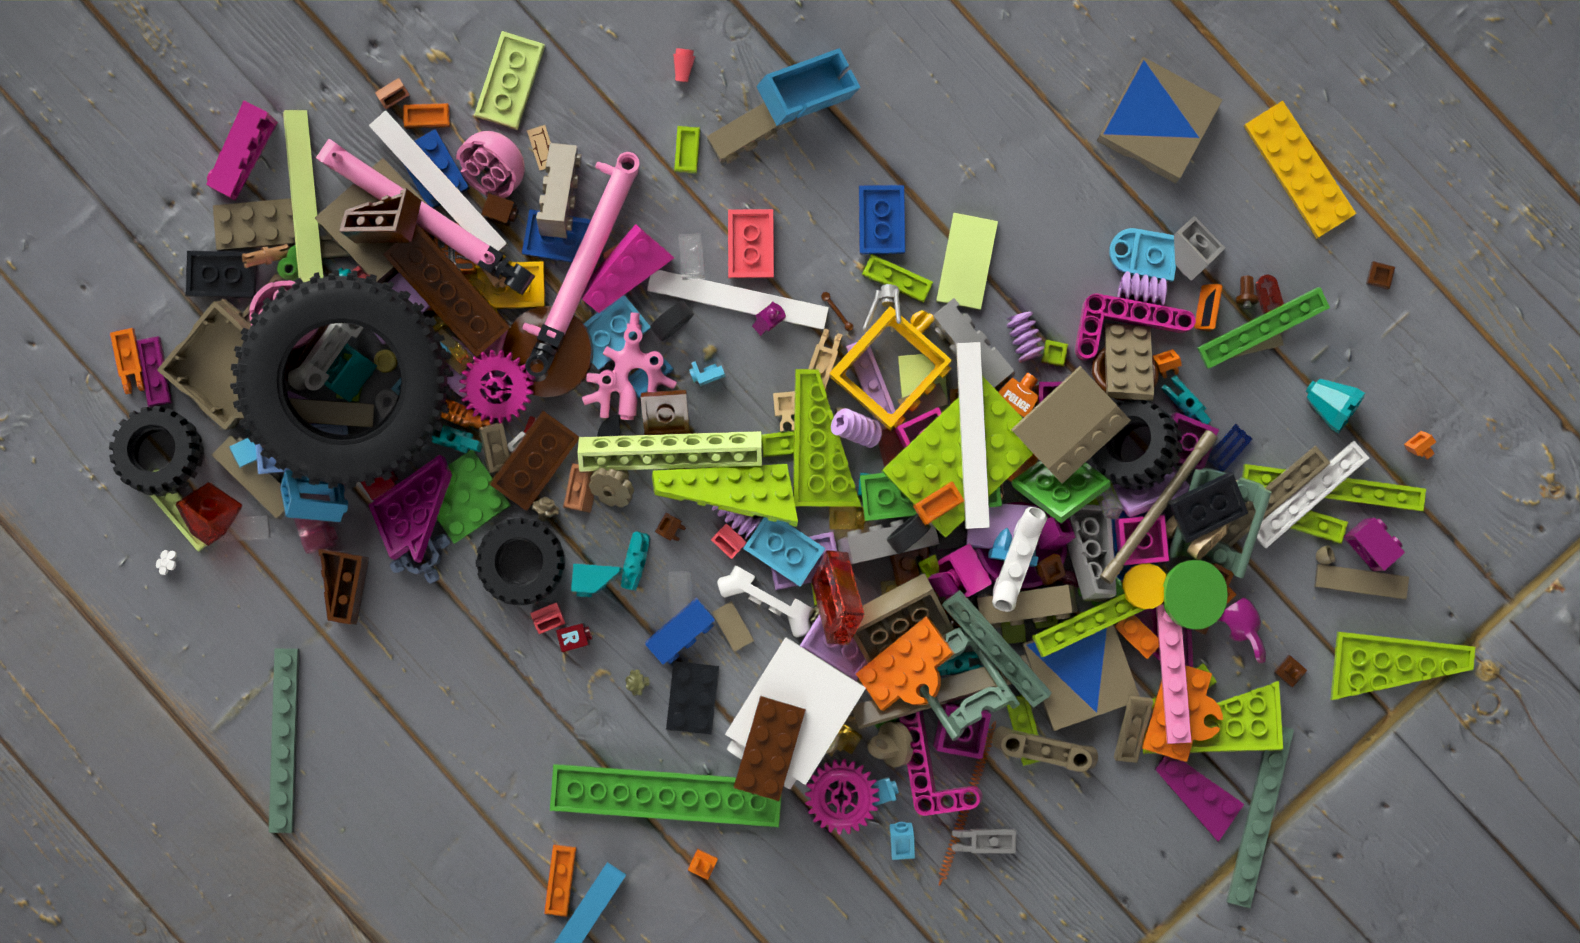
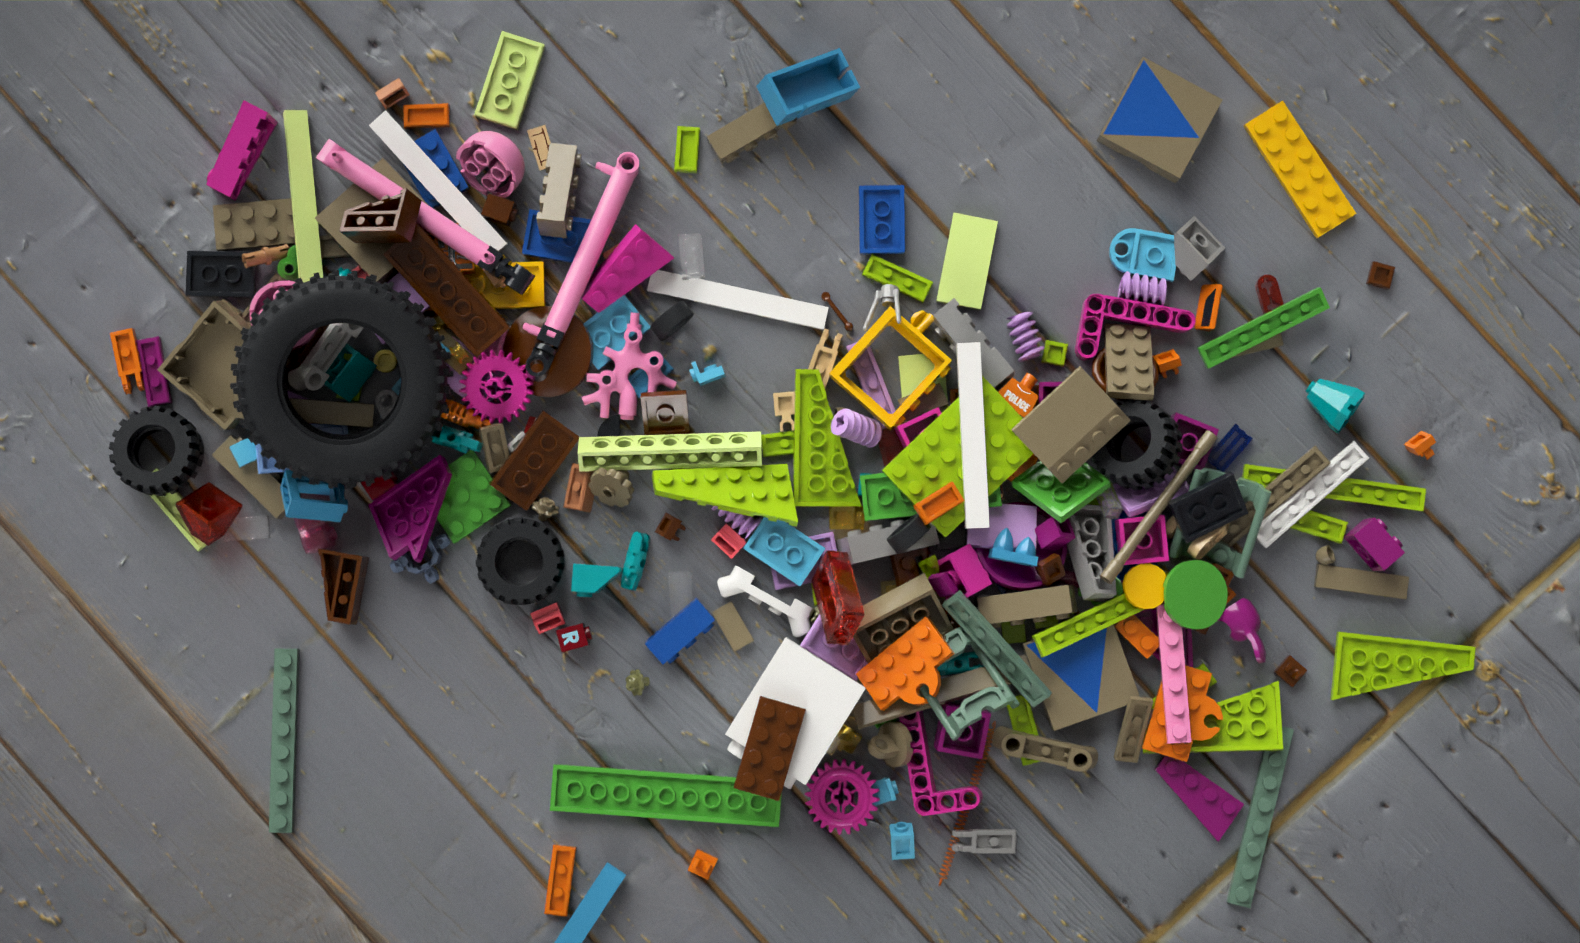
(166, 562): white plant -> none
(683, 64): coral cone -> none
(692, 697): black plate -> none
(750, 243): coral plate -> none
(769, 318): magenta piece -> none
(1018, 559): white plate -> none
(1196, 408): teal hinge -> none
(1247, 295): reddish brown piece -> none

